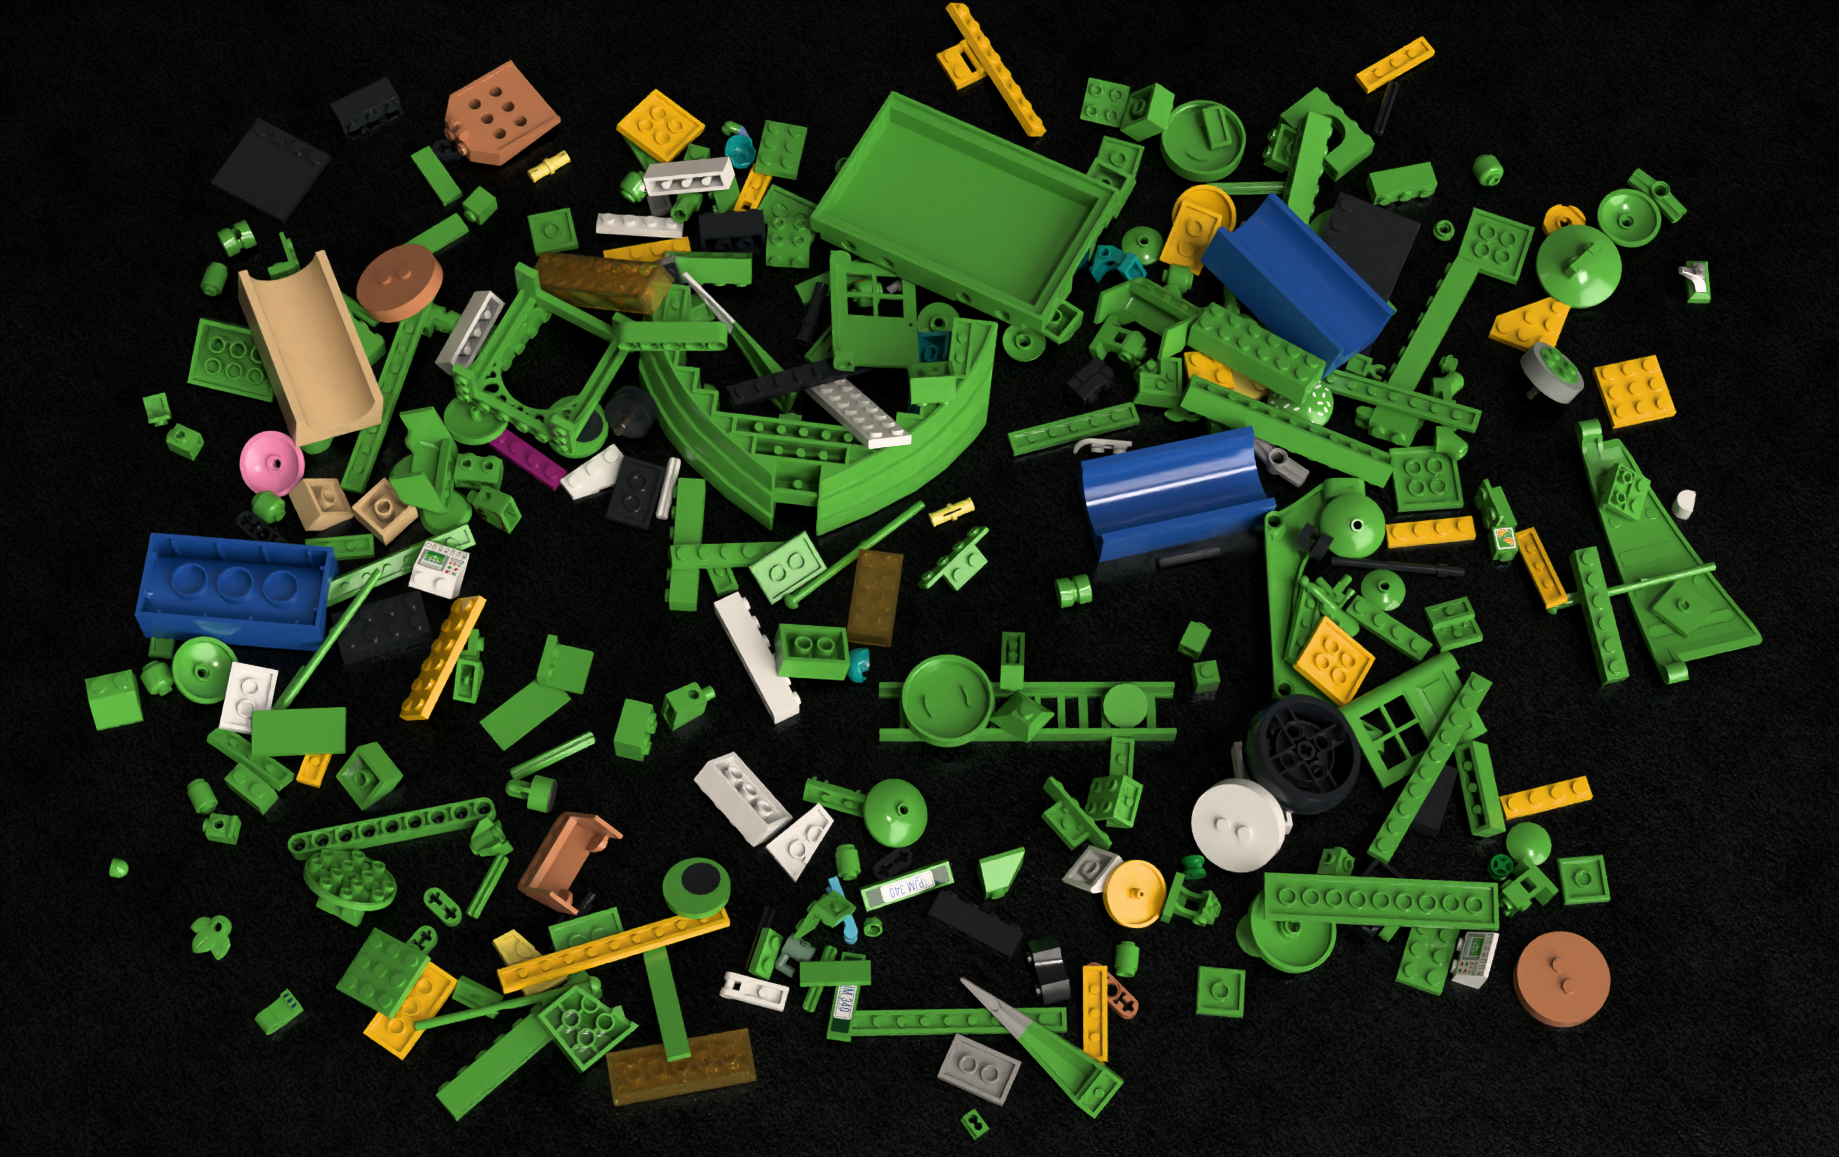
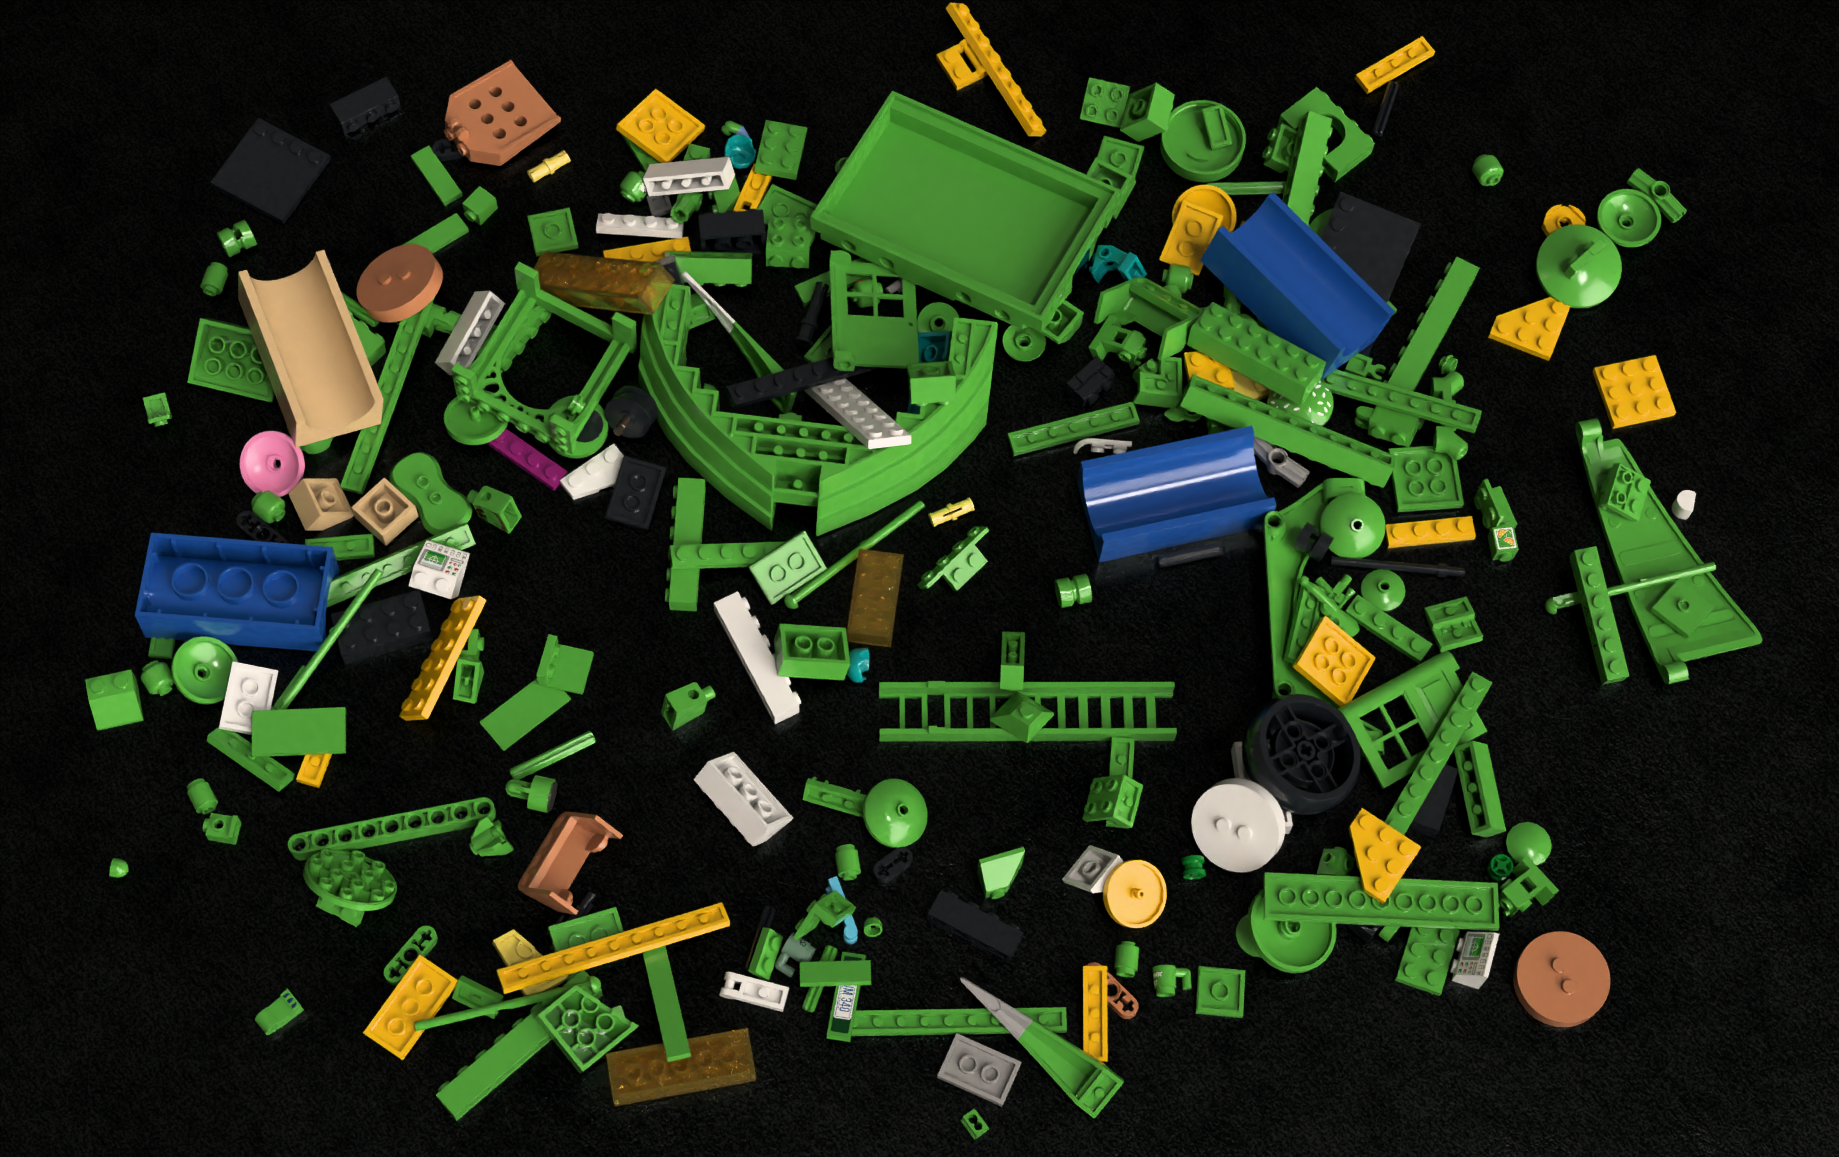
(184, 441): bright green brick -> none
(209, 938): bright green plate -> none
(251, 788): bright green brick -> none
(282, 270): bright green bracket -> none
(369, 775): bright green slope -> none
(383, 973): bright green plate -> none
(433, 462): bright green windscreen -> none
(439, 910): bright green beam -> none
(477, 471): bright green brick -> none
(487, 886): bright green axle -> none
(577, 404): none -> bright green plate
(634, 730): bright green brick -> none
(667, 488): white axle -> none
(672, 336): bright green beam -> none
(696, 888): bright green piece -> none
(722, 580): bright green plate -> none
(799, 841): white wing -> none
(906, 885): tile -> none
(947, 700): bright green brick -> none
(1048, 970): black brick -> none
(1070, 820): bright green bracket -> none
(1125, 705): bright green tile -> none
(1146, 253): bright green dish -> none
(1165, 979): none -> bright green piece
(1194, 640): bright green brick -> none
(1205, 676): bright green brick -> none
(1208, 908): bright green tile -> none
(1380, 854): none -> yellow plate
(1401, 183): bright green brick -> none
(1446, 226): bright green plate -> none
(1496, 245): bright green plate -> none
(1540, 568): yellow plate -> none
(1545, 798): yellow plate -> none
(1551, 373): light grey wheel -> none
(1583, 879): bright green tile -> none
(1697, 281): piece -> none

